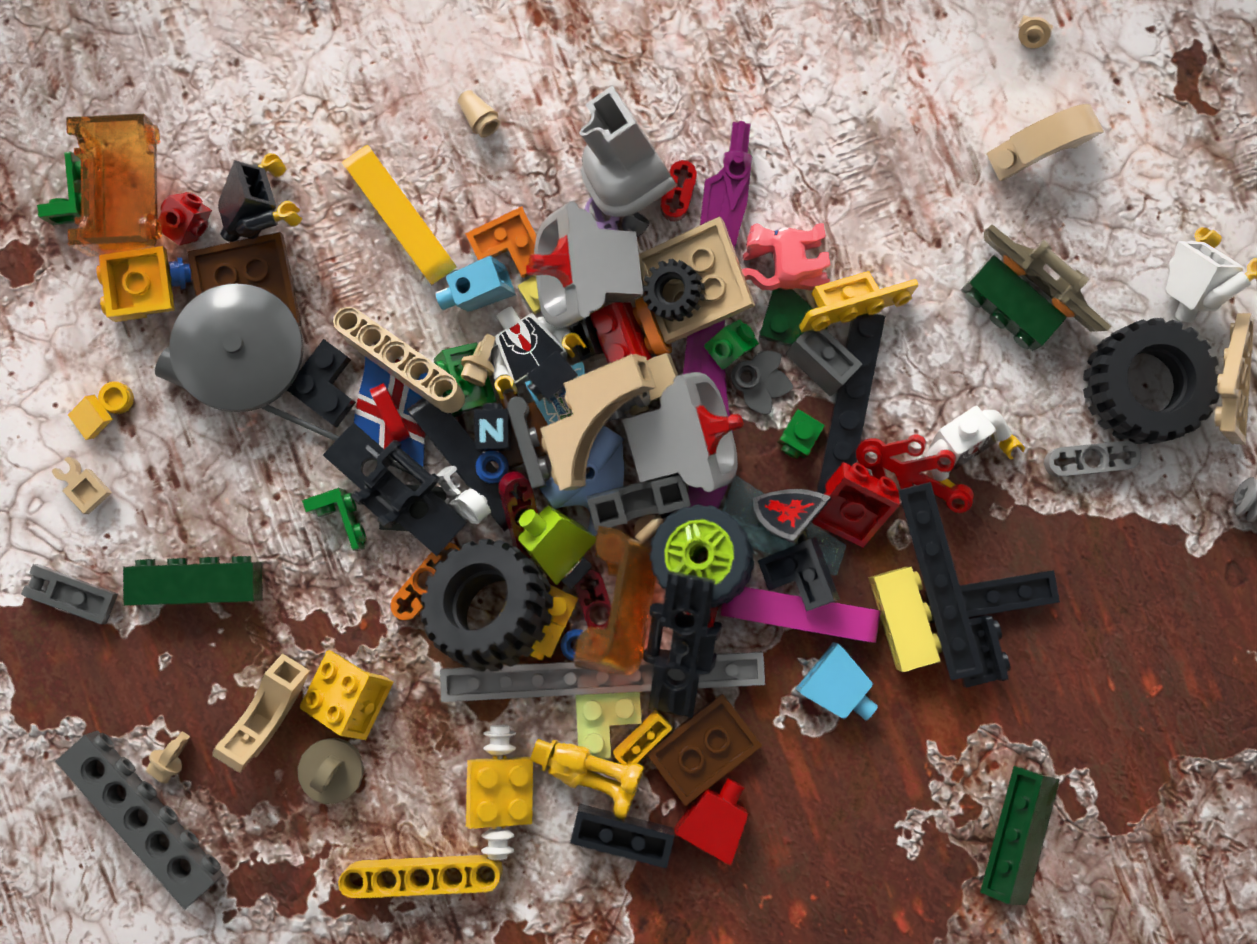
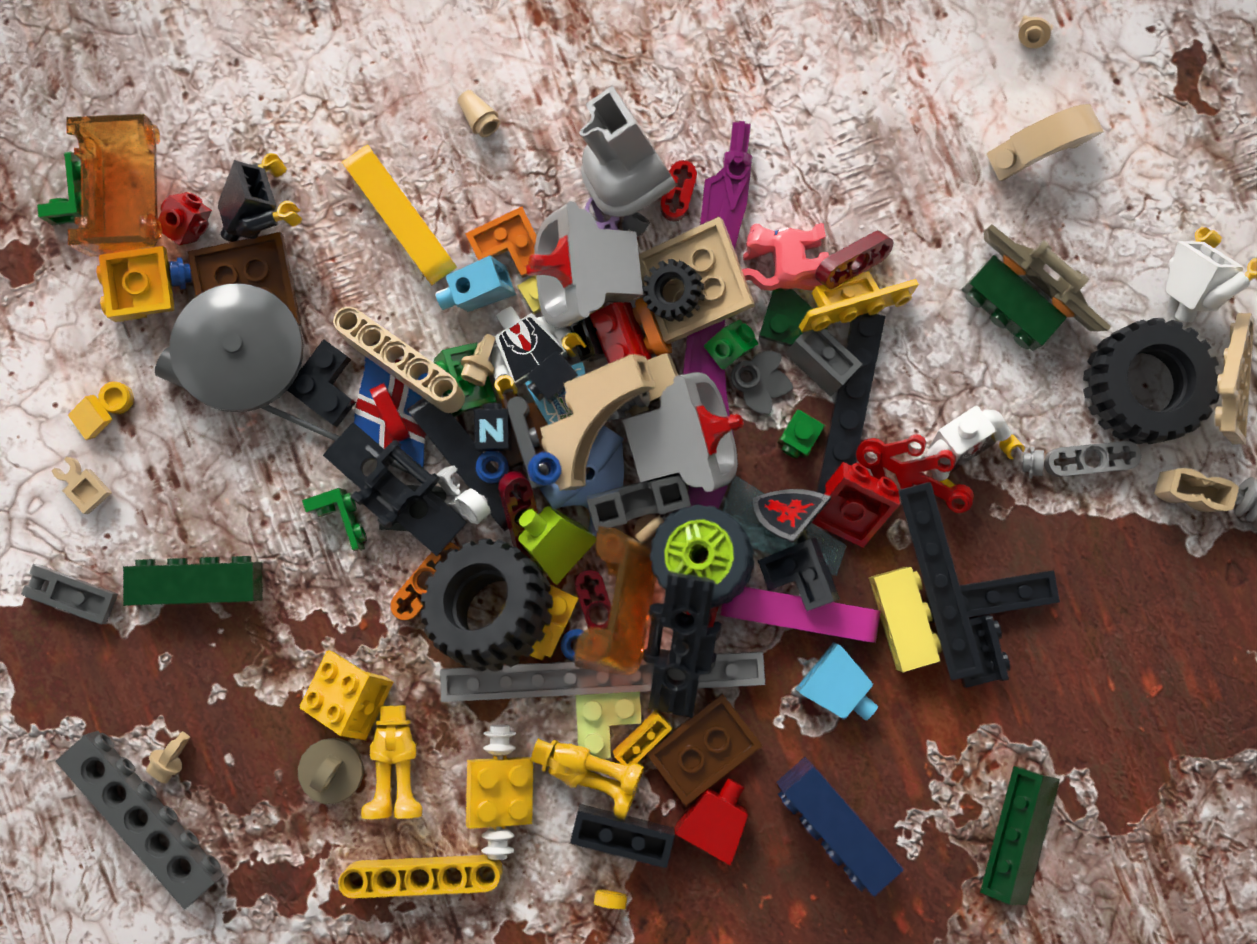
(264, 715): tan arch -> none
(392, 746): none -> yellow piece
(551, 462): none -> blue plate
(577, 572): black tile -> none
(610, 899): none -> yellow tile
(843, 832): none -> dark blue brick
(854, 259): none -> dark red beam
(1033, 462): none -> light grey plate
(1196, 490): none -> tan brick

